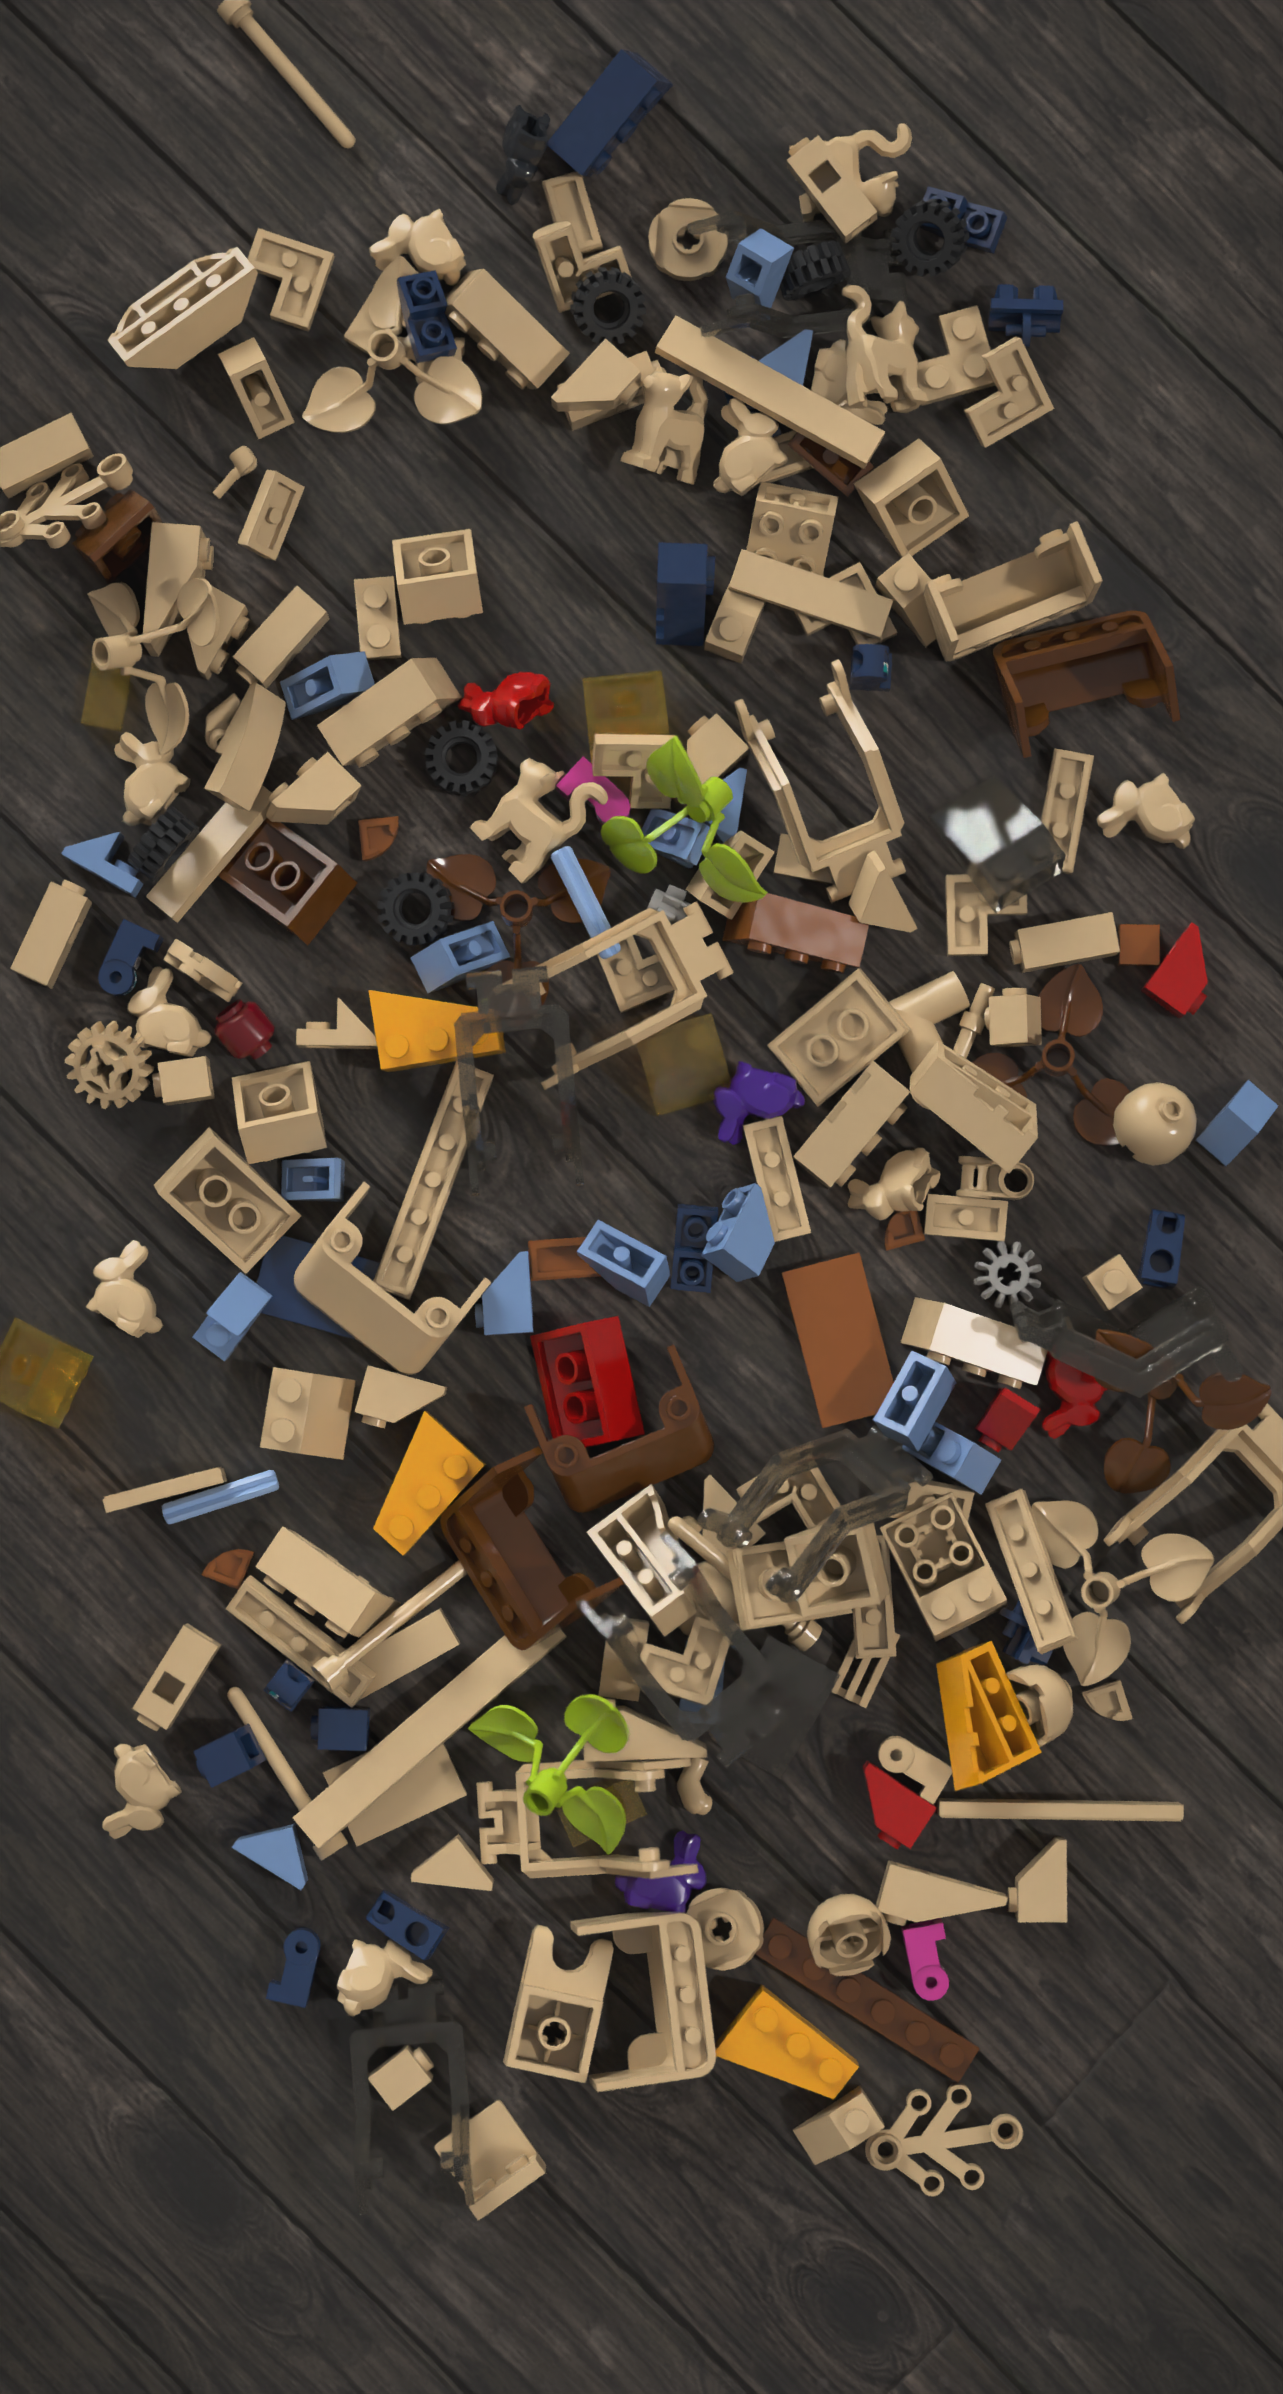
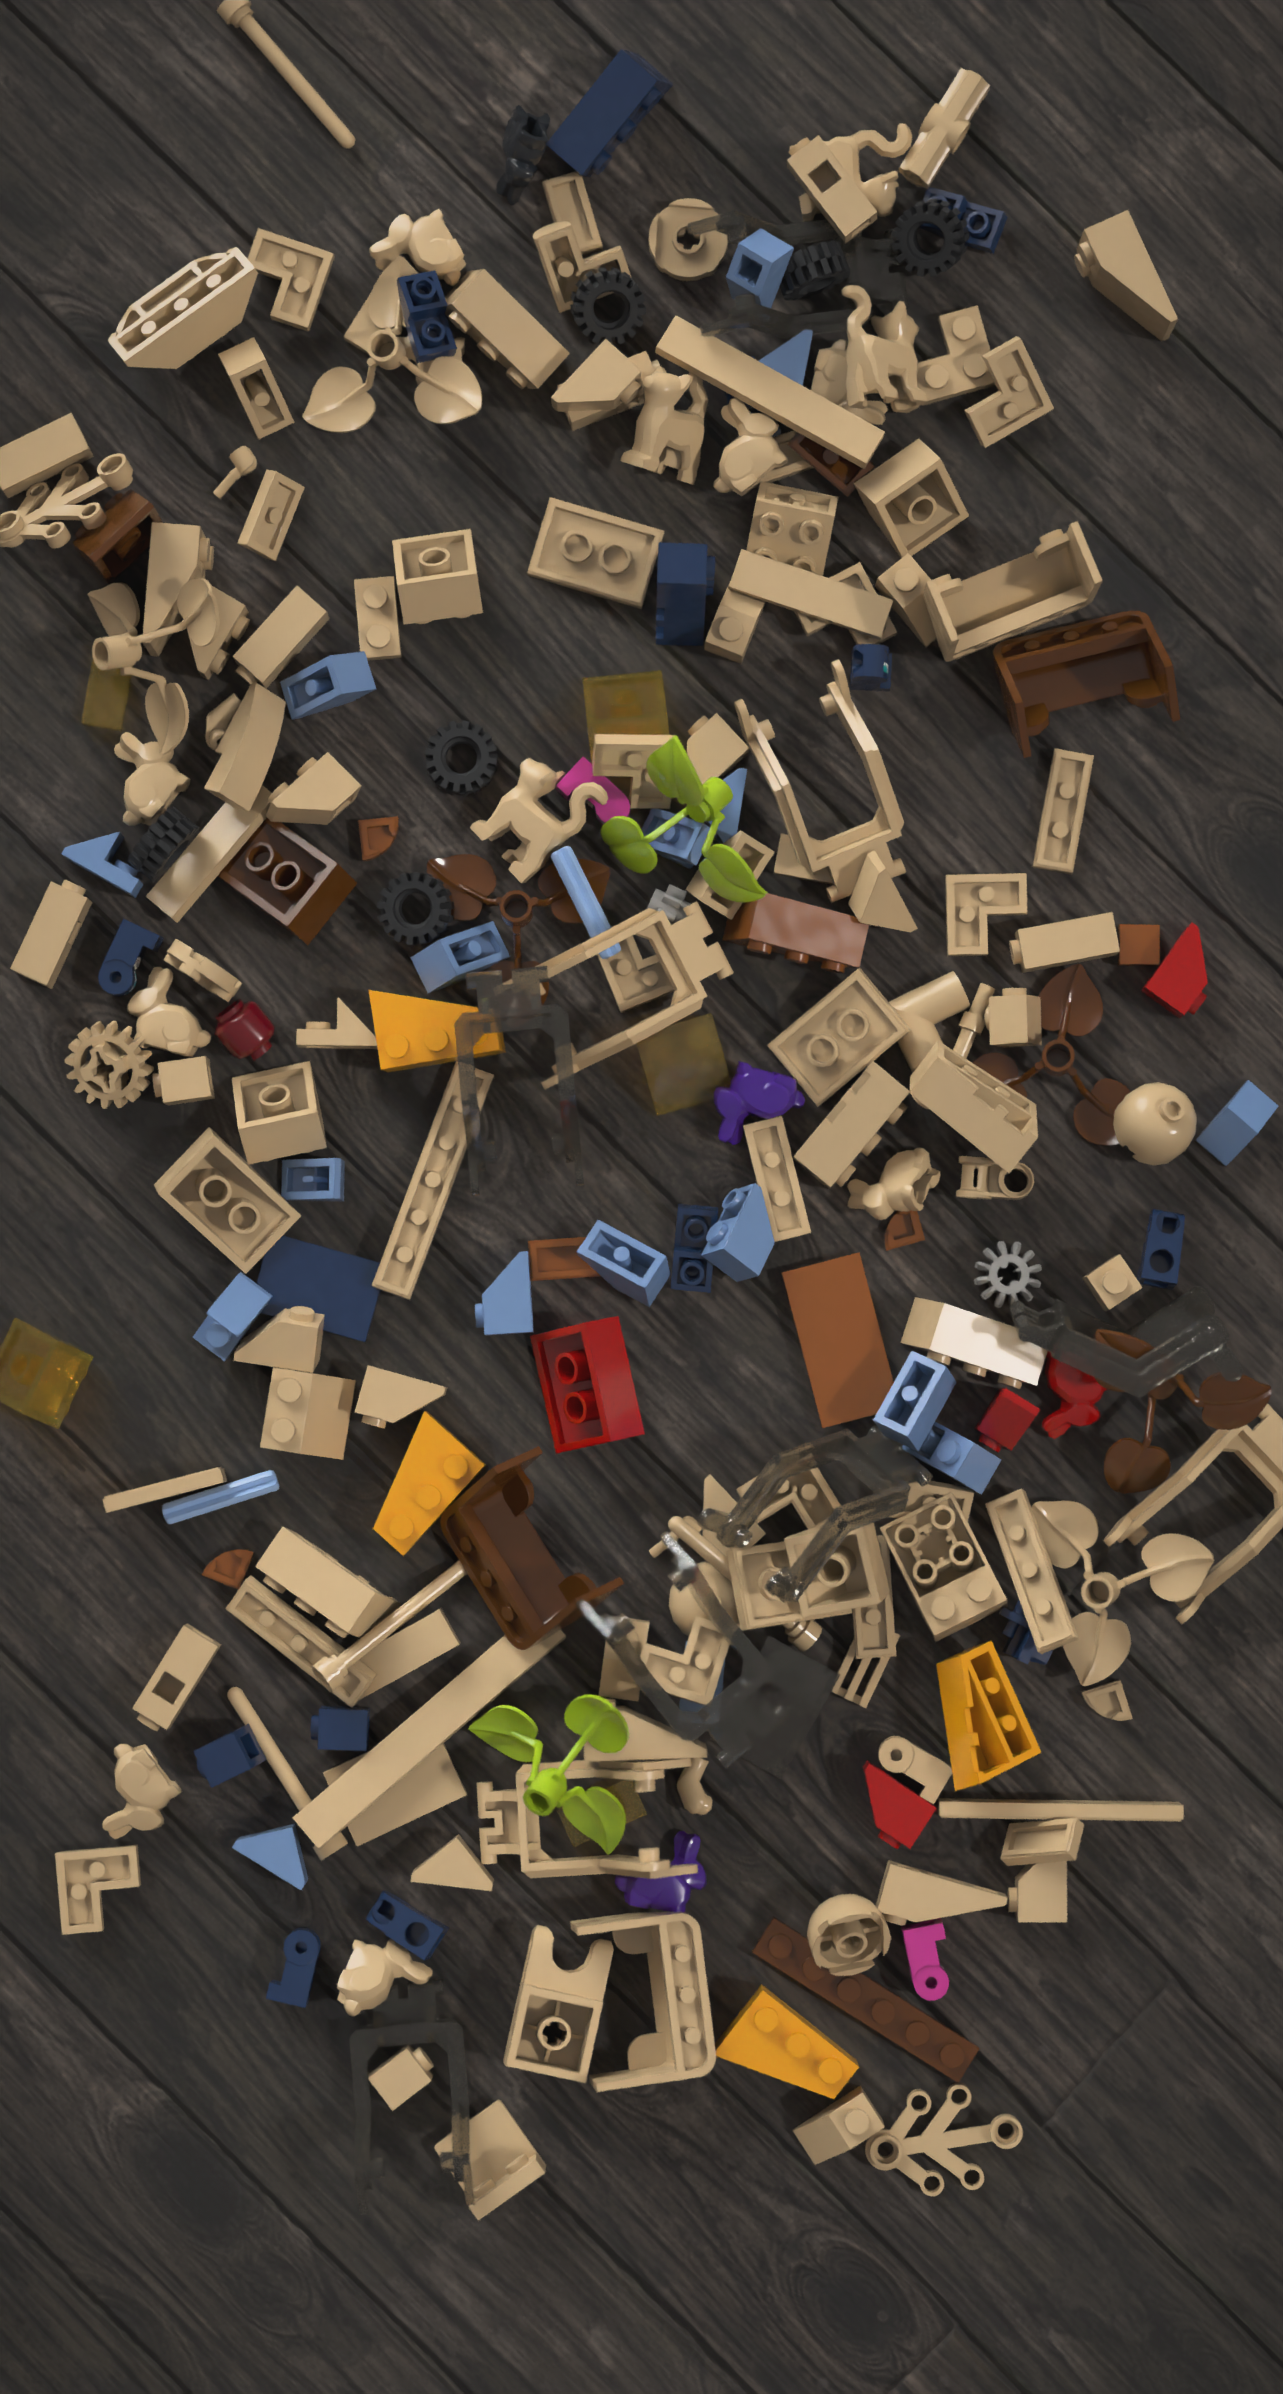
(84, 1875): none -> tan plate
(121, 1296): tan animal -> none
(285, 1341): none -> tan slope
(289, 1685): dark blue leg -> none
(365, 1309): tan windscreen -> none
(389, 711): tan wedge -> none
(511, 702): red animal -> none
(595, 553): none -> tan tile
(635, 1465): reddish brown windscreen -> none
(642, 1560): tan wedge -> none
(746, 1924): tan plate -> none
(944, 128): none -> tan piece
(965, 1217): tan plate -> none
(998, 843): clear smoke slope -> none
(1025, 316): dark blue hips -> none
(1042, 1841): none -> tan tile
(1044, 1700): tan cylinder -> none
(1123, 272): none -> tan slope
(1153, 808): tan animal -> none

